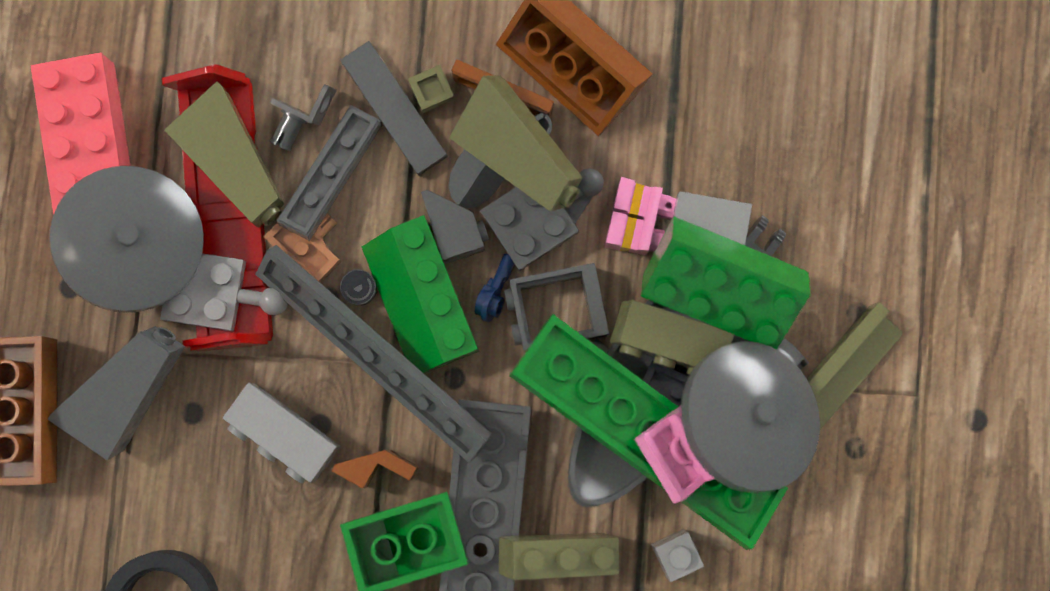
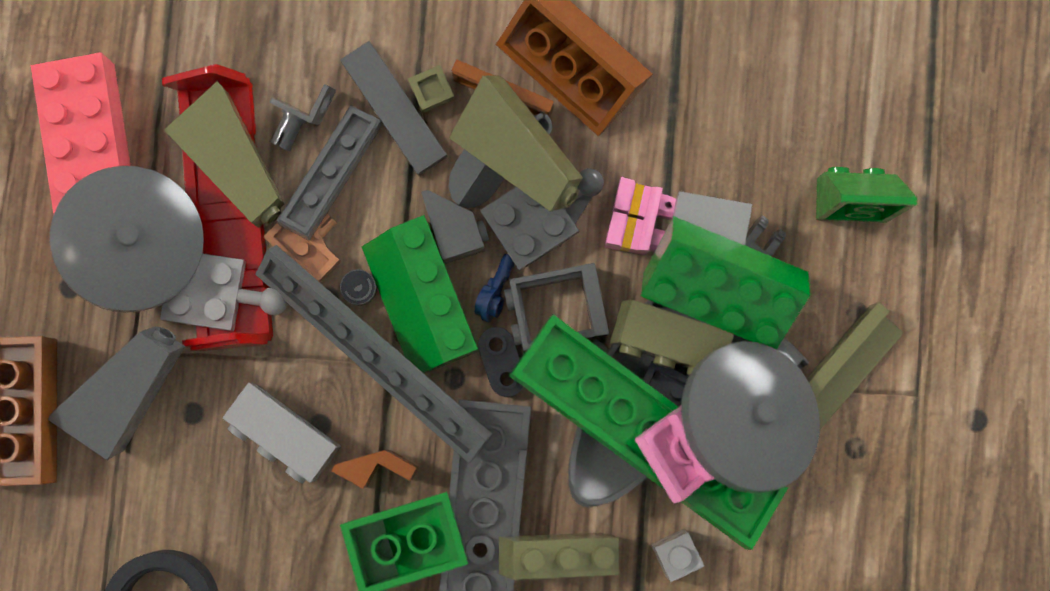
(499, 362): none -> black plate
(862, 196): none -> green slope

